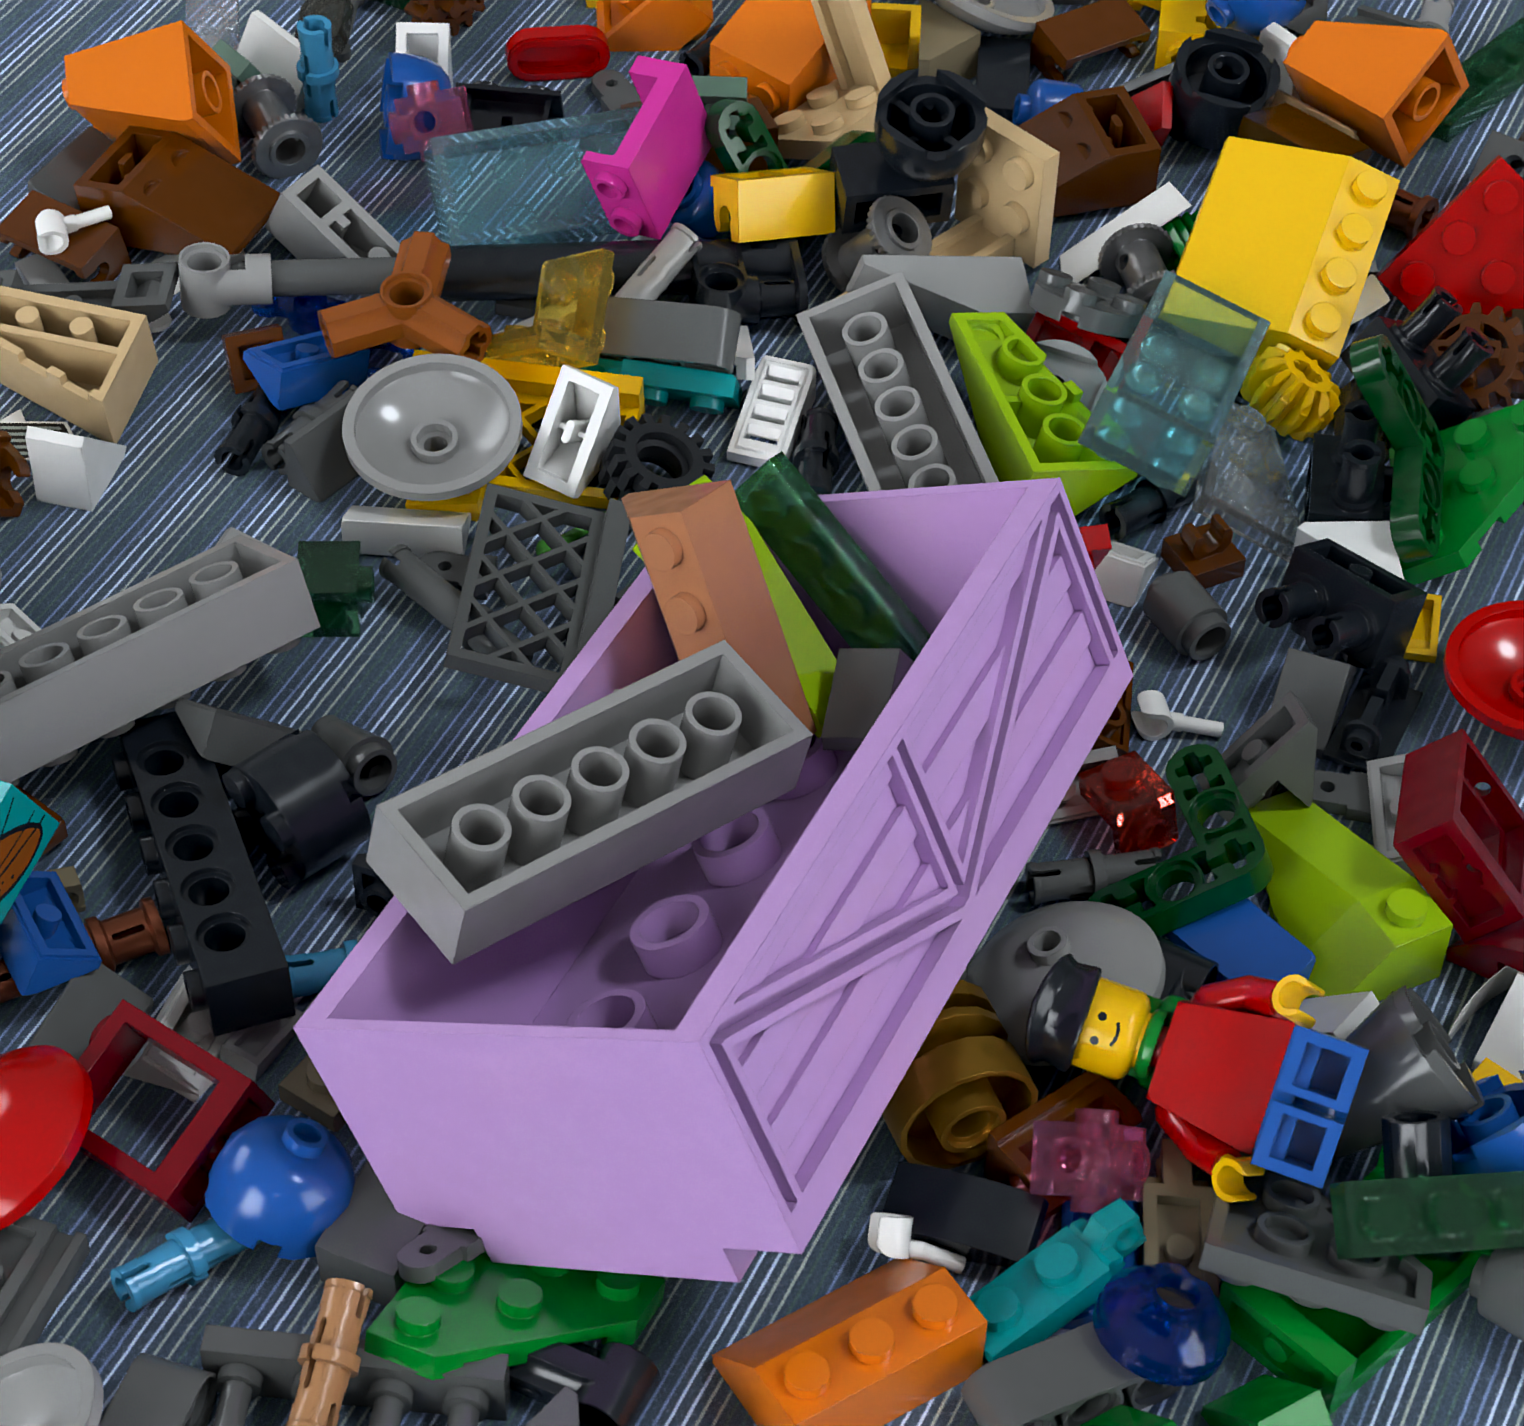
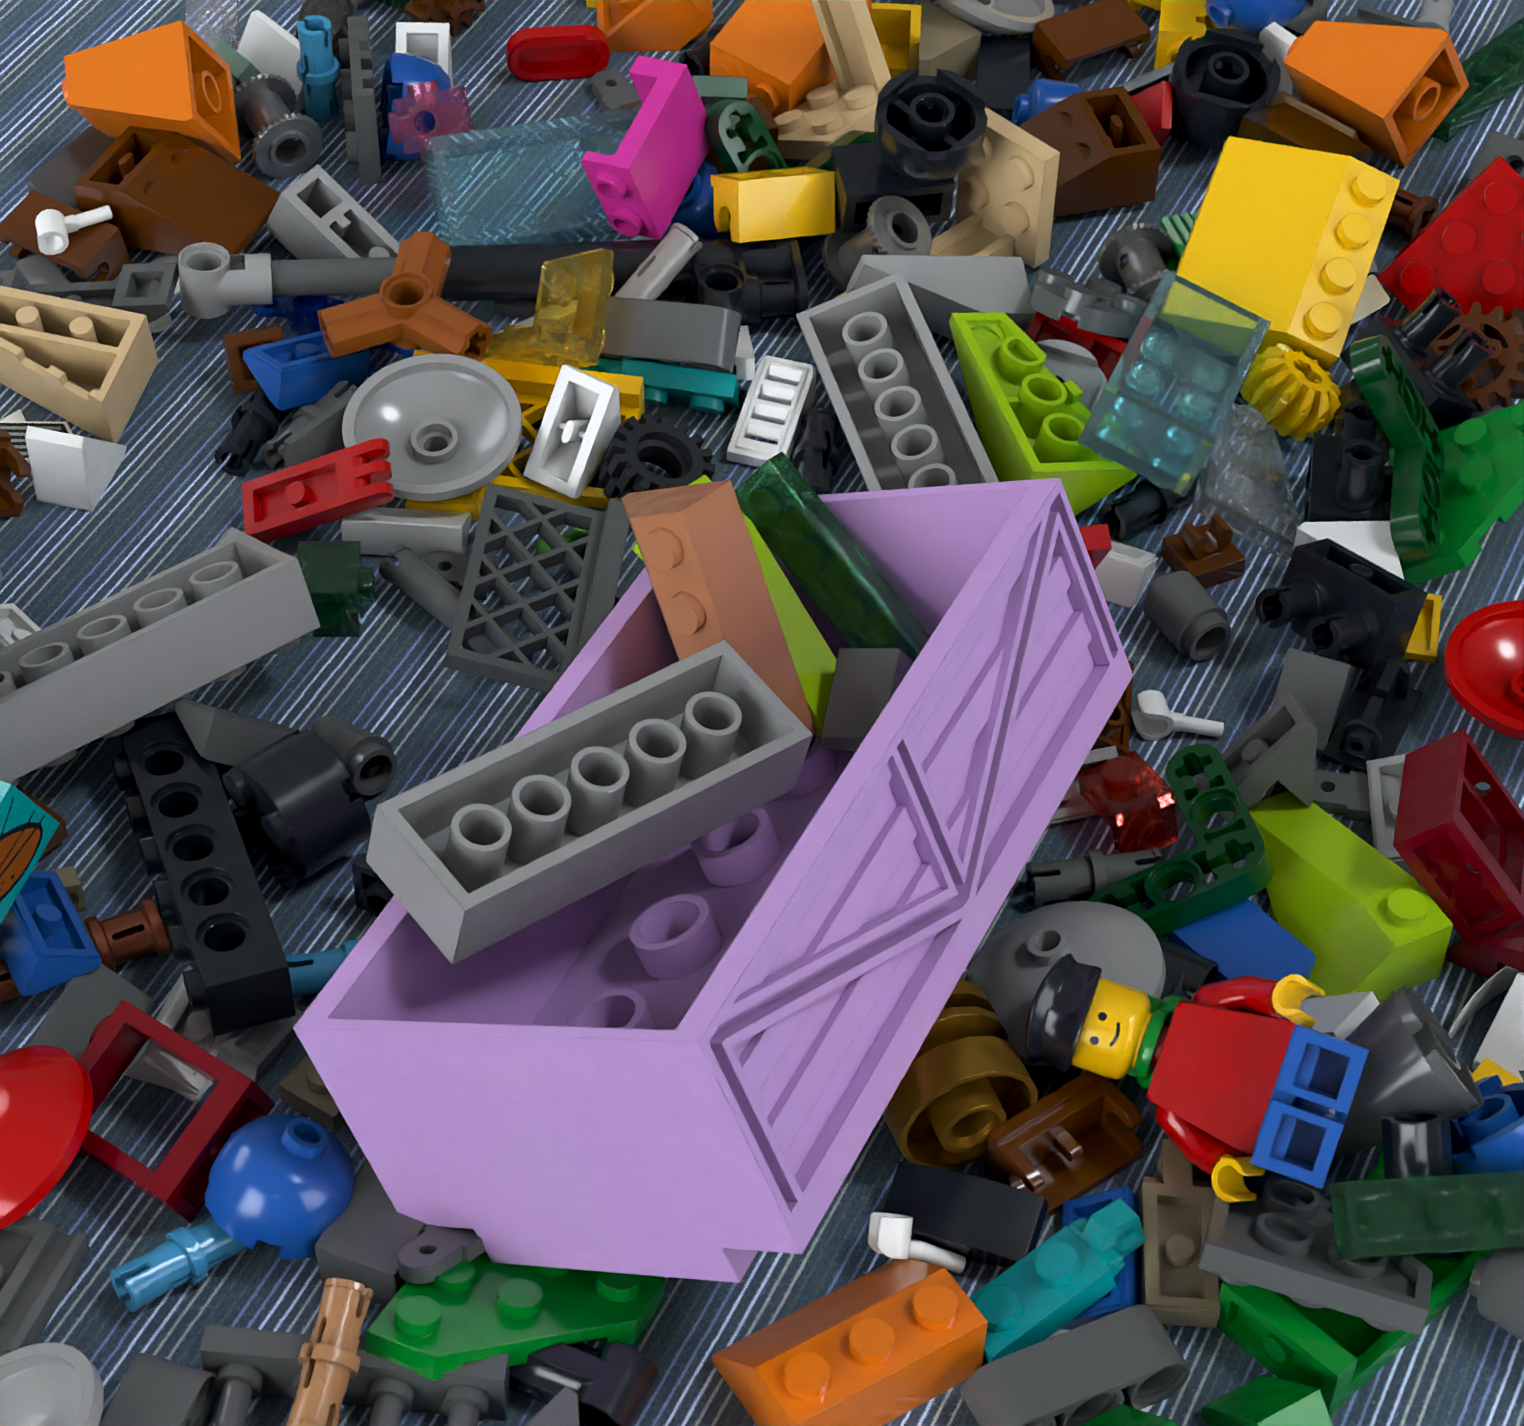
(318, 491): none -> red hinge
(359, 101): none -> dark grey wing
(494, 104): black hinge -> none
(1089, 1160): clear pink brick -> none
(1155, 209): white sticker -> none
(1157, 1338): clear blue piece -> none

